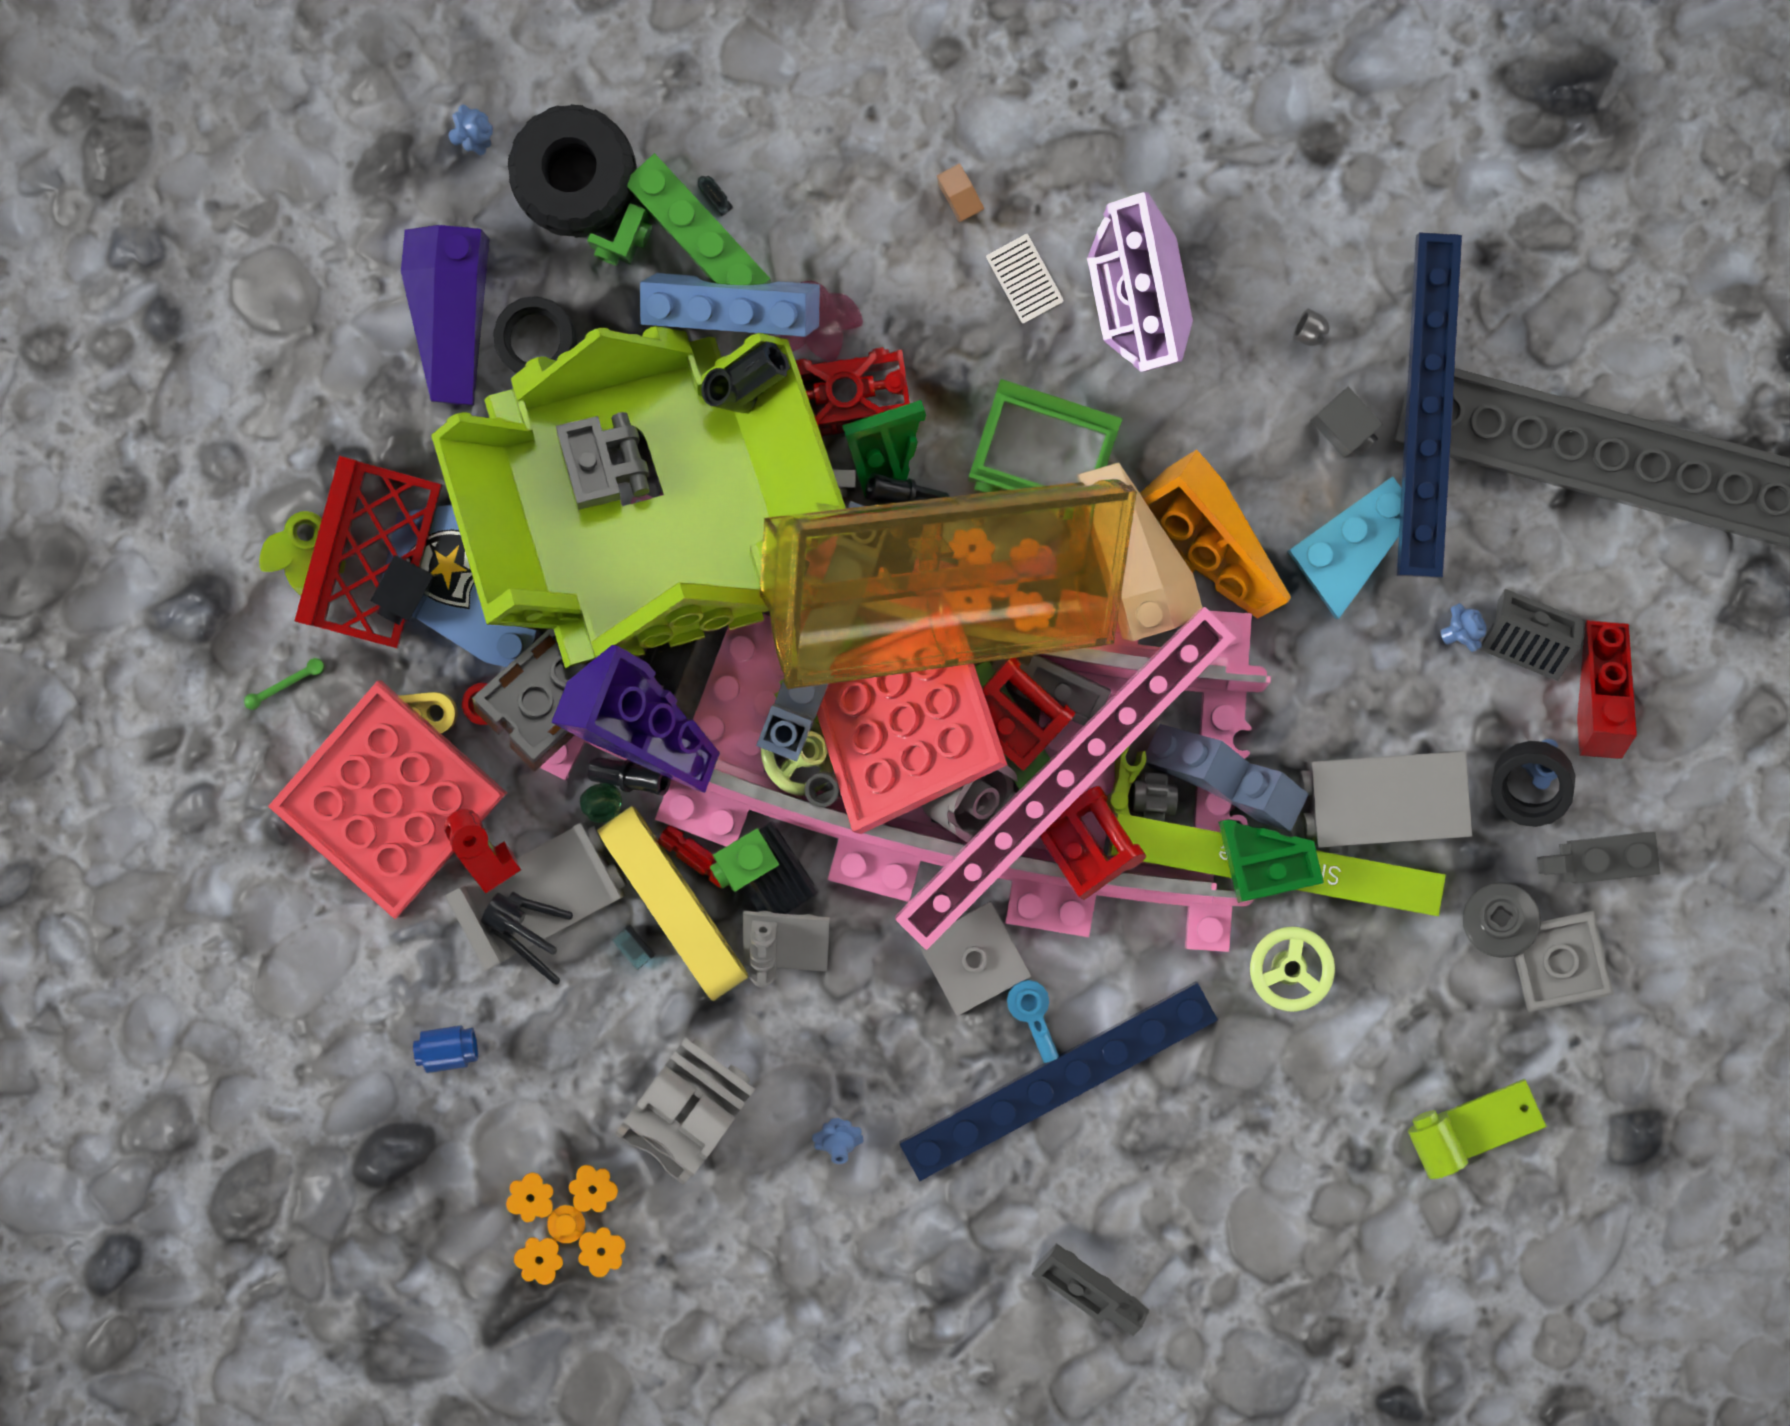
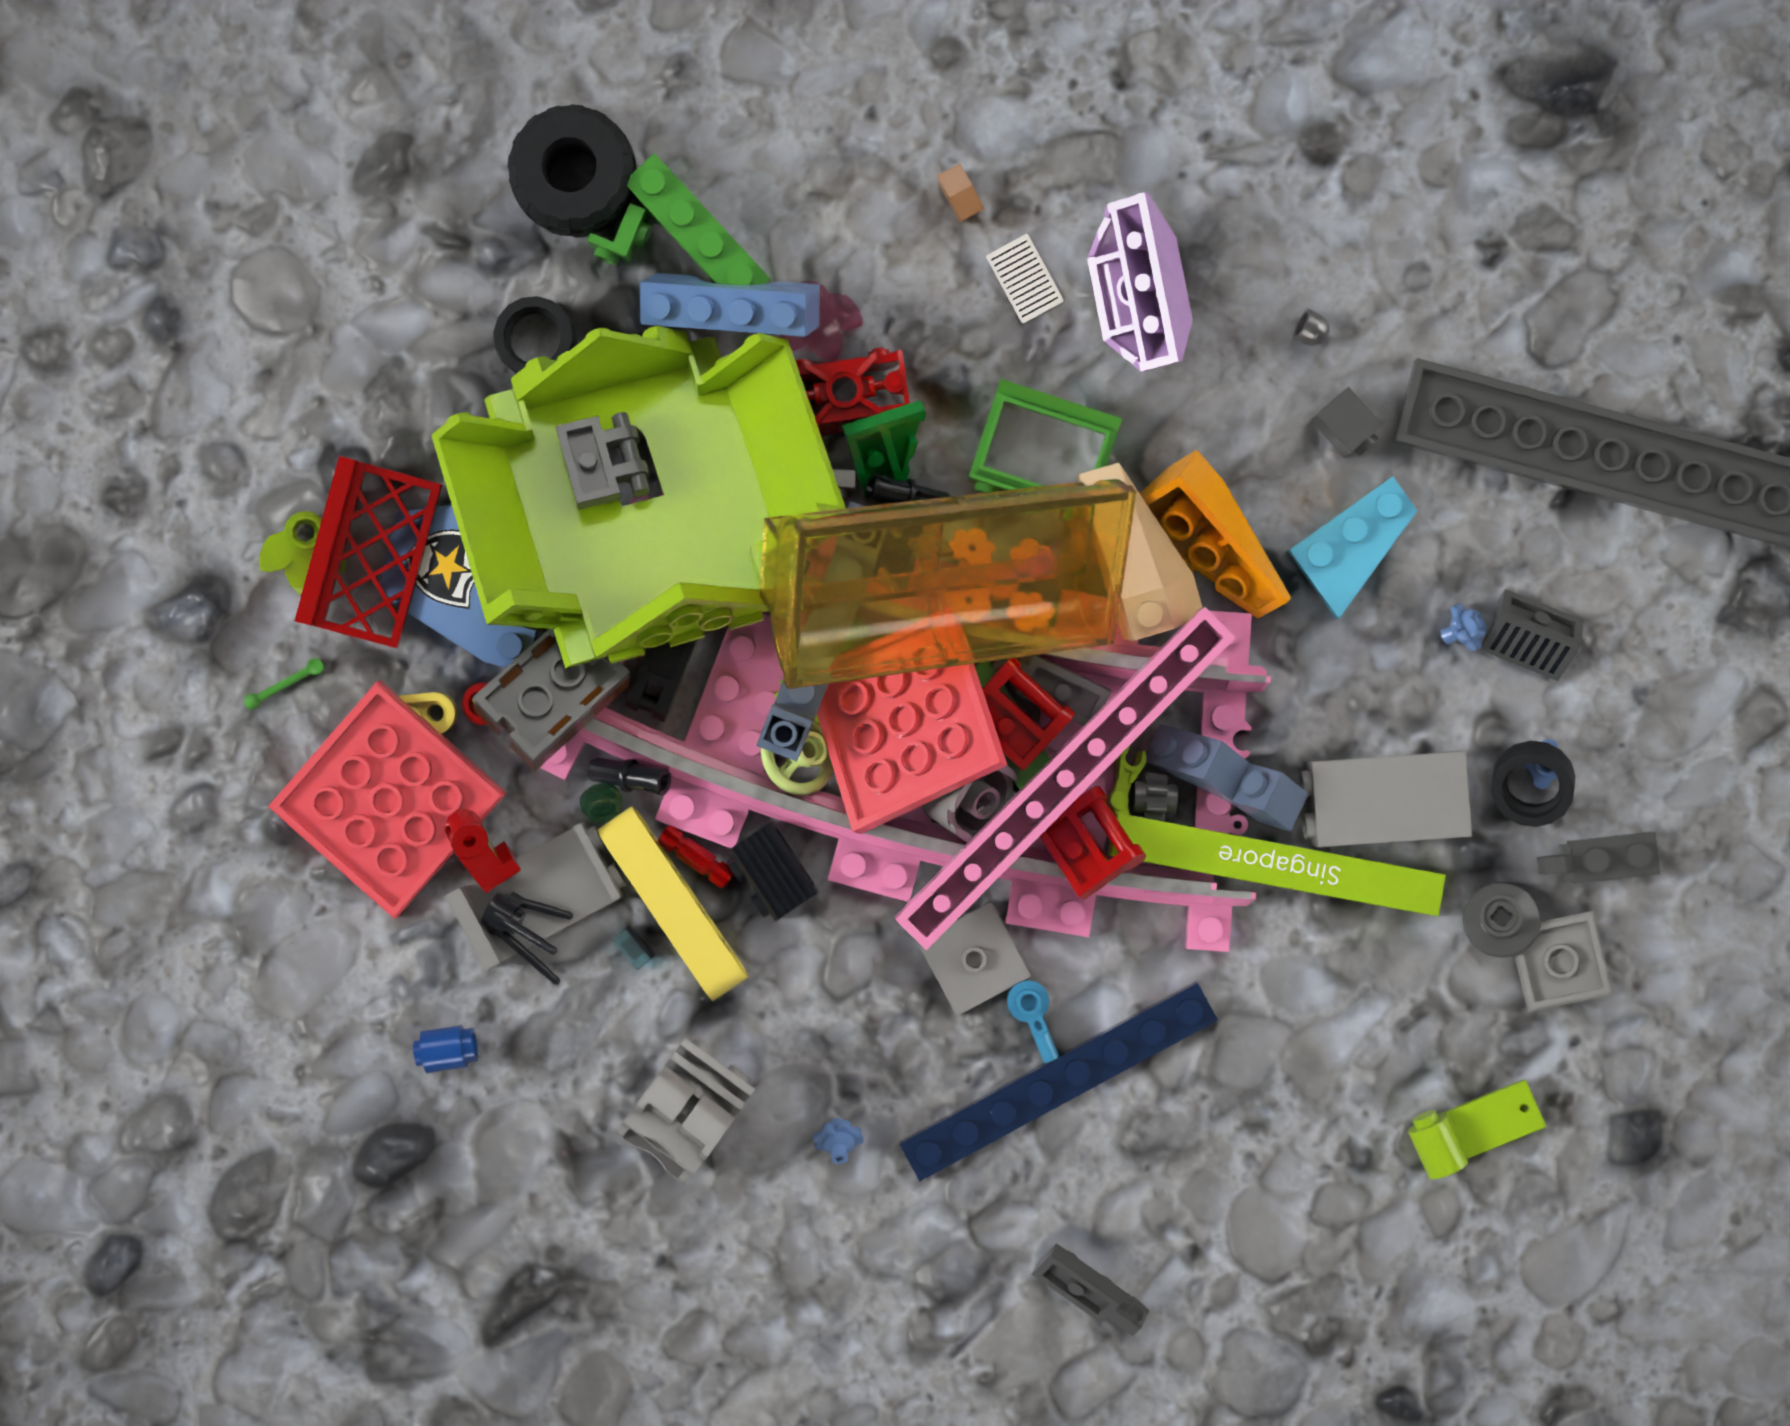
(402, 590): black brick -> none
(445, 296): dark purple wedge -> none
(471, 130): medium blue plant -> none
(565, 1224): light orange plant -> none
(631, 715): dark purple wedge -> none
(714, 194): piece -> none
(740, 384): black piece -> none
(743, 861): bright green bracket -> none
(783, 942): light grey hinge -> none
(827, 797): dark grey hinge -> none
(1267, 861): green wing -> none
(1294, 953): yellowish green piece -> none
(1429, 405): dark blue plate -> none
(1606, 691): red slope -> none

